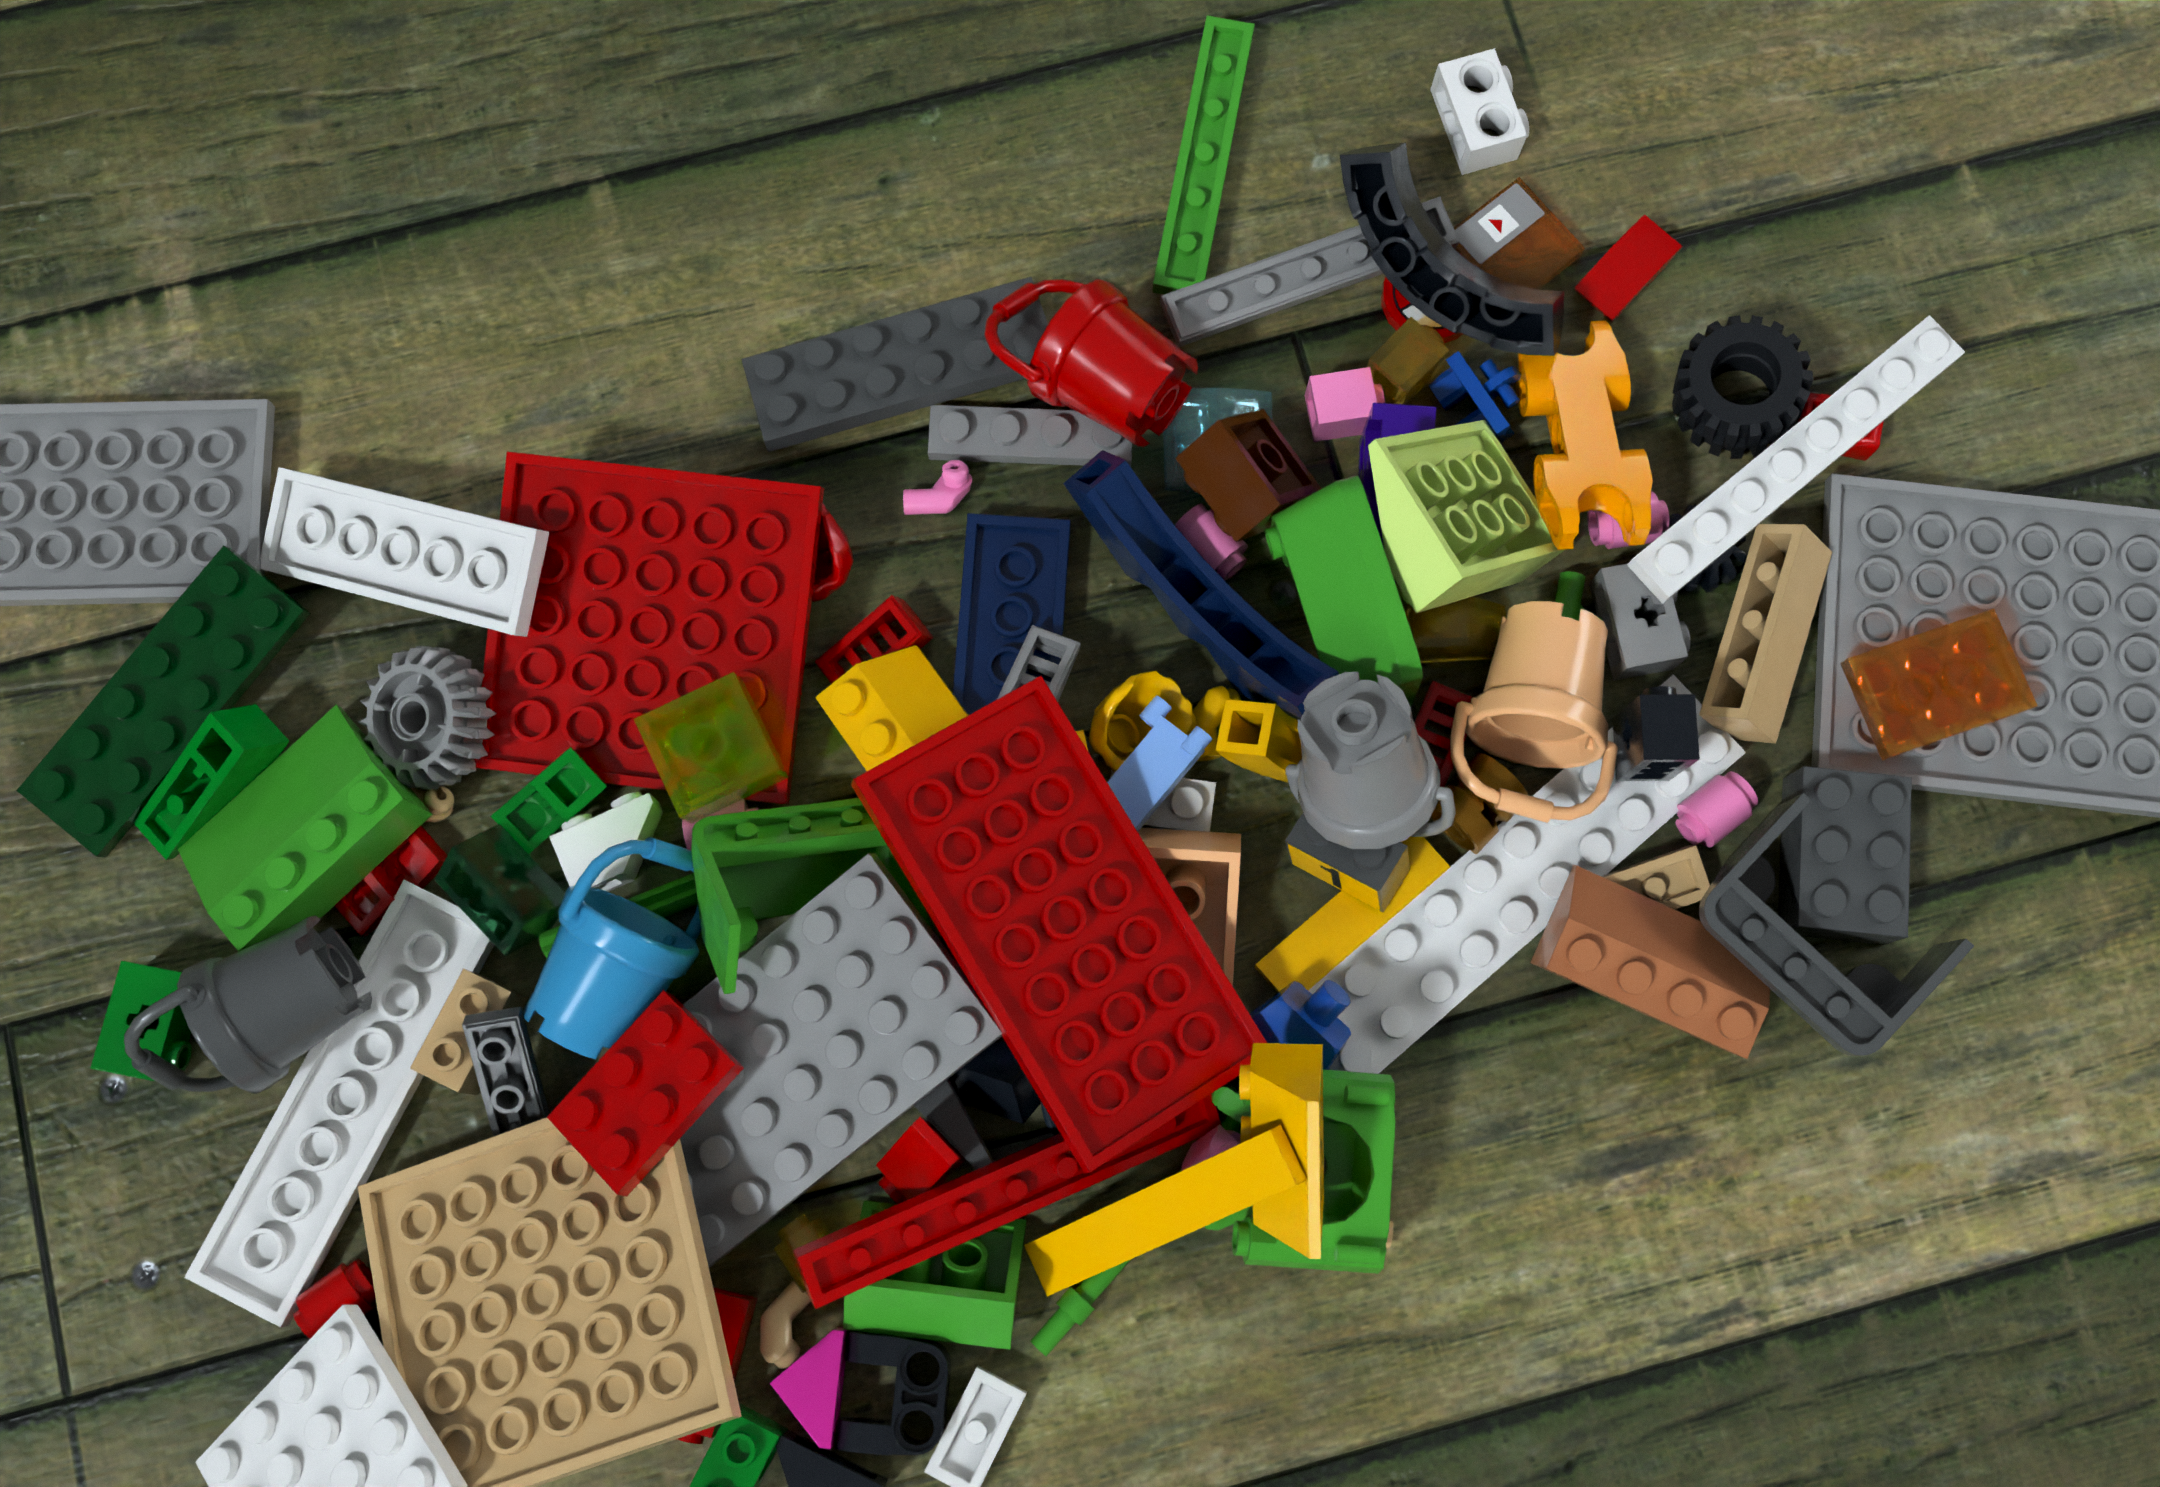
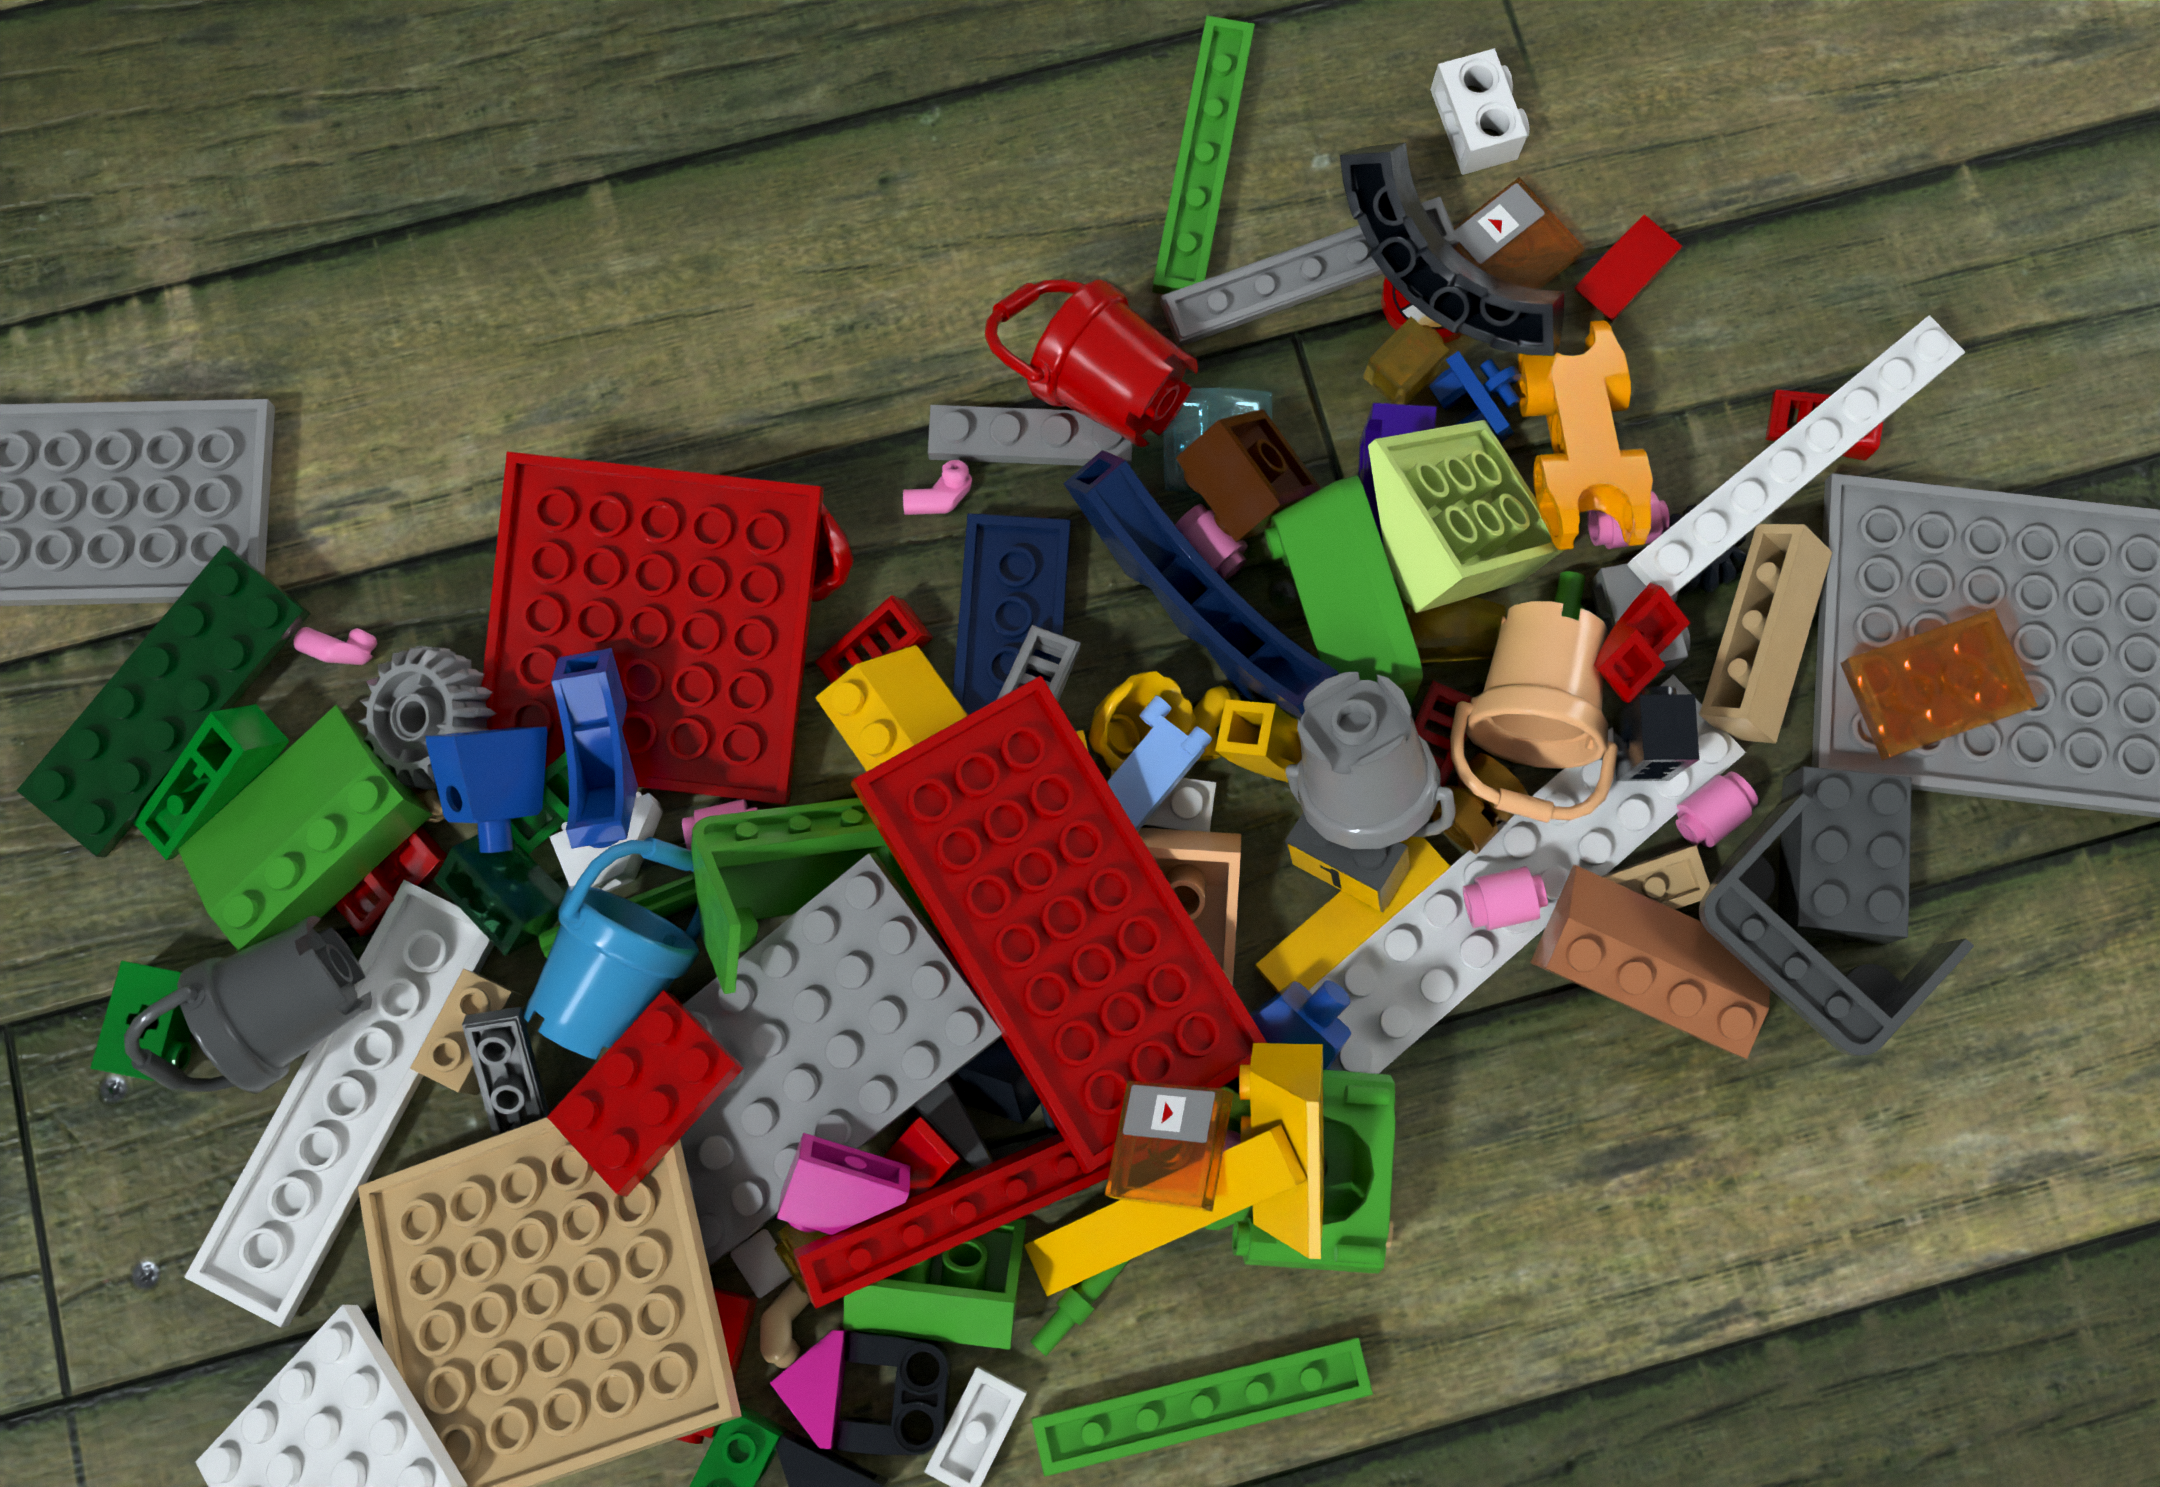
(332, 650): none -> bright pink arm
(339, 1287): red brick -> none
(404, 551): white plate -> none
(490, 779): none -> blue torso
(597, 755): none -> blue arch
(711, 748): clear neon green brick -> none
(760, 1263): none -> white sticker
(839, 1186): none -> dark pink slope
(887, 367): dark grey plate -> none
(1169, 1145): none -> clear orange tile
(1201, 1406): none -> bright green plate
(1341, 403): bright pink brick -> none
(1504, 898): none -> bright pink brick
(1638, 638): none -> red slope
(1748, 349): black tyre -> none

